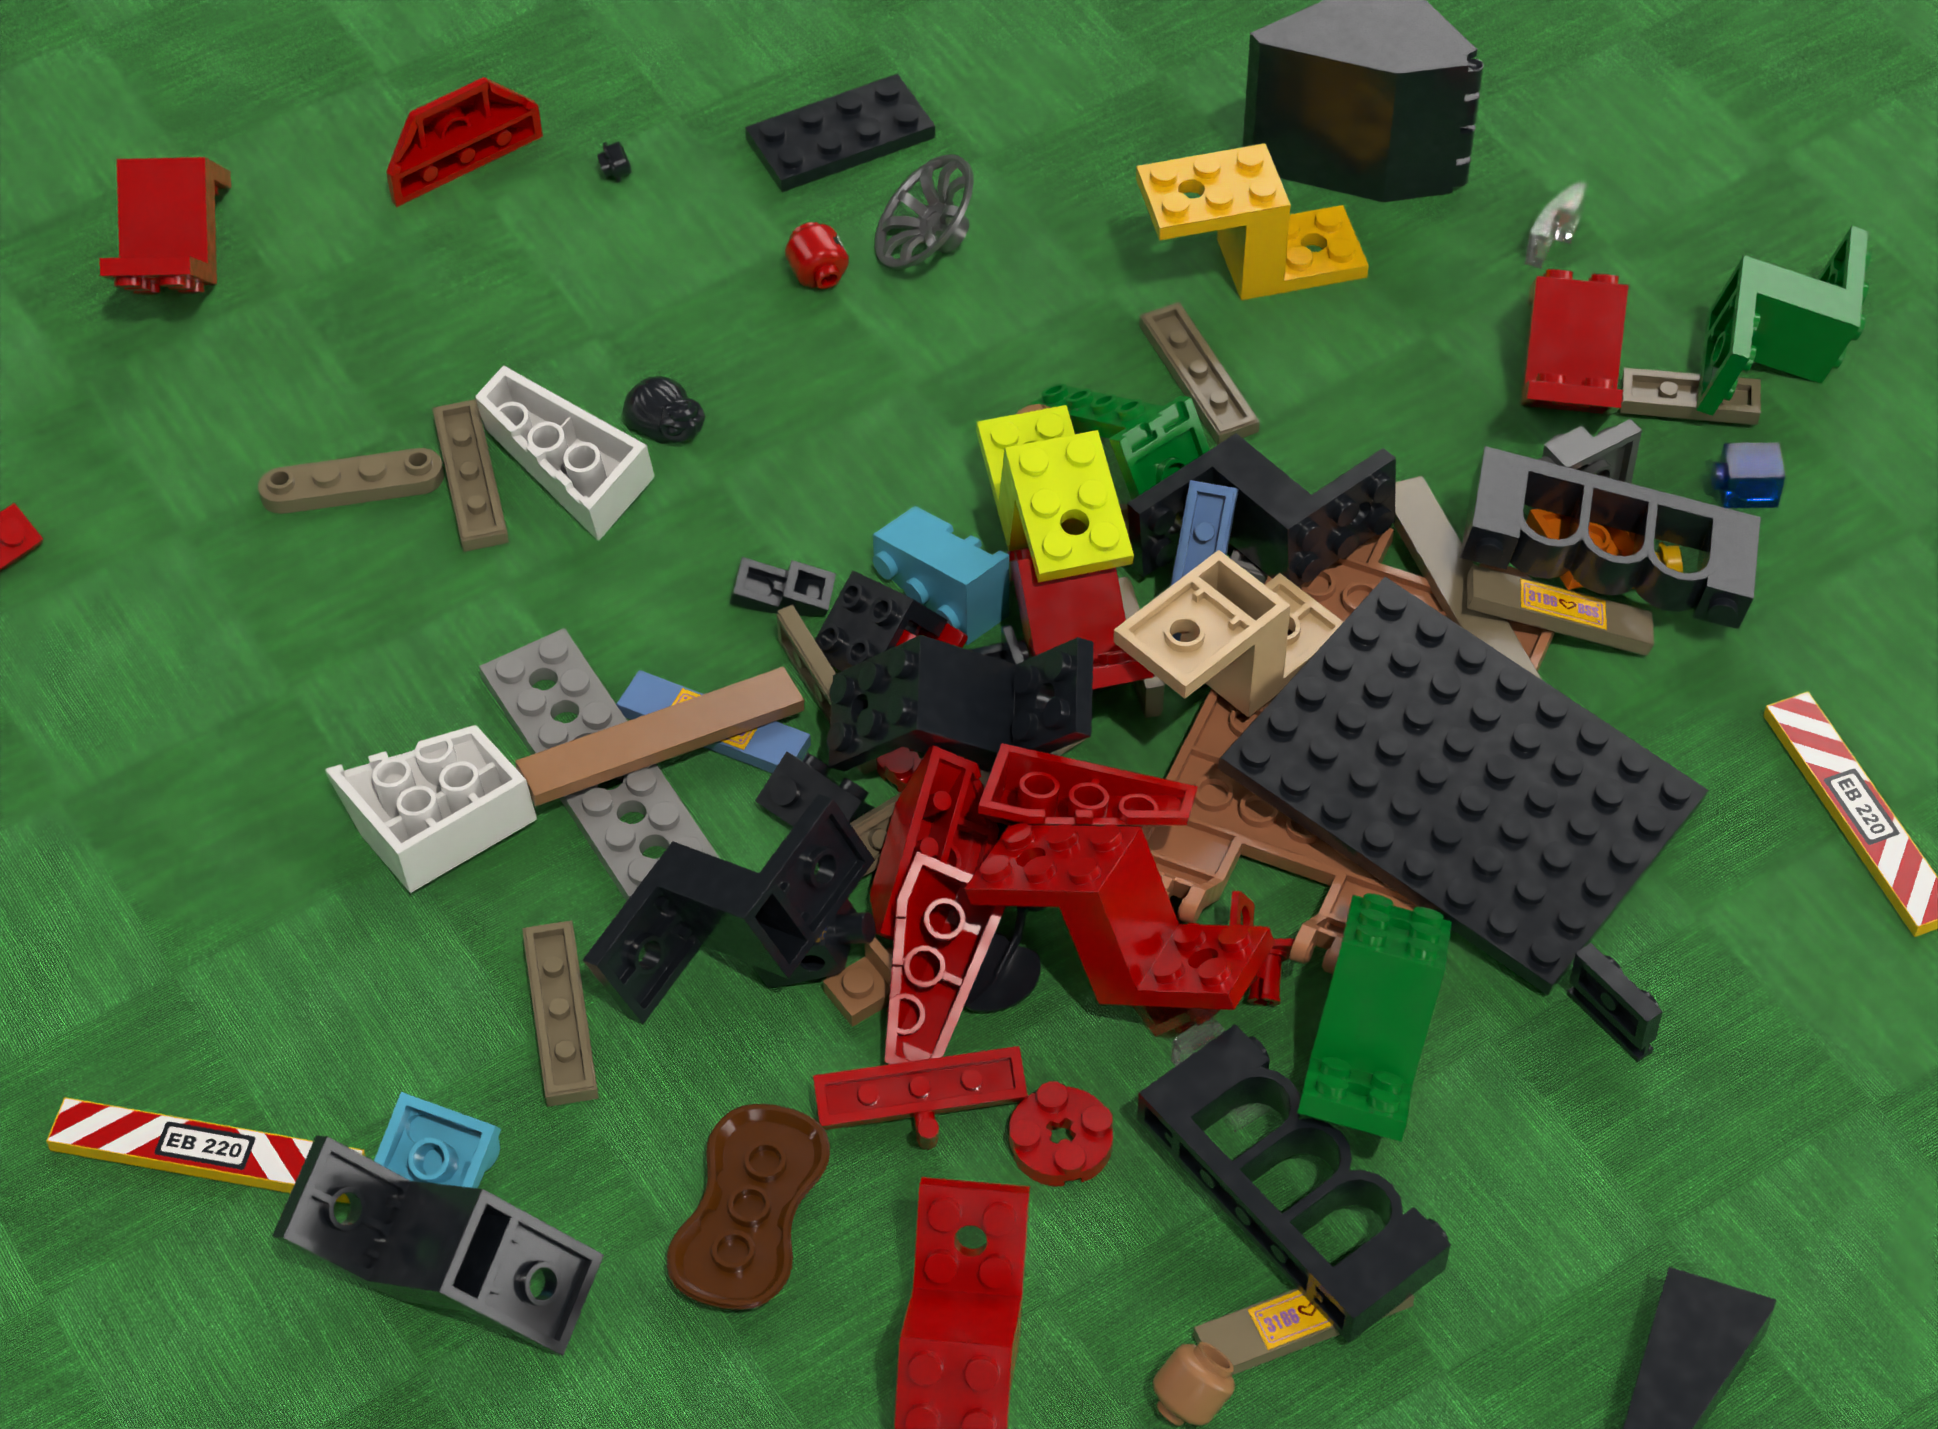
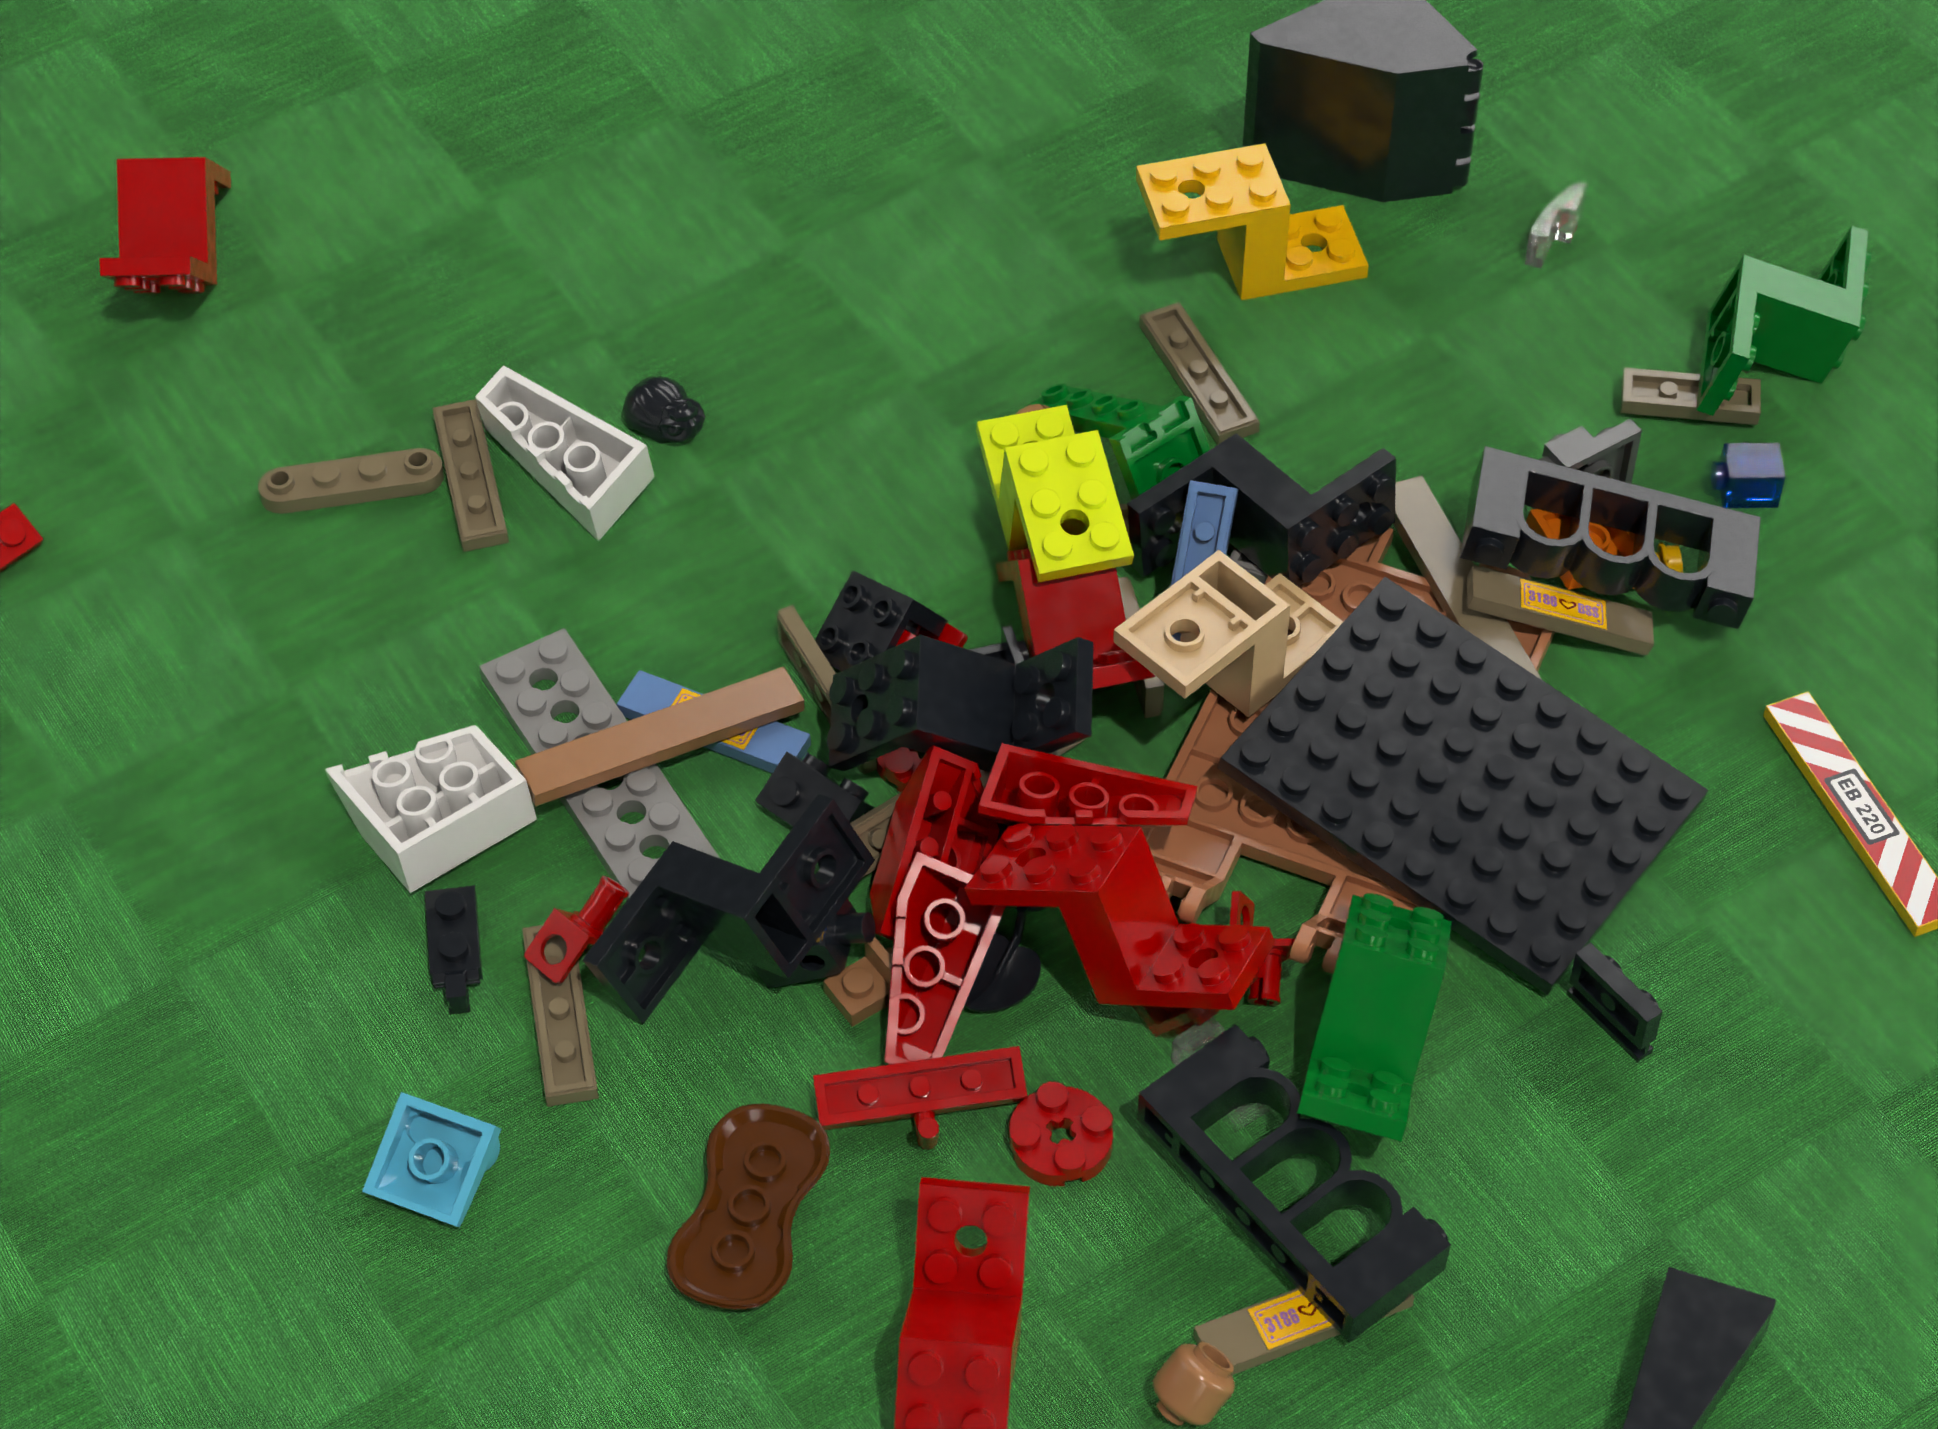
(180, 1145): tile -> none
(439, 1245): black bracket -> none
(454, 943): none -> black hinge
(459, 136): red wedge -> none
(576, 928): none -> red bracket
(614, 161): black plate -> none
(772, 588): black slope -> none
(816, 255): red head -> none
(839, 132): black plate -> none
(938, 223): flat silver wheel -> none
(944, 571): medium azure wedge -> none
(1575, 343): red bracket -> none

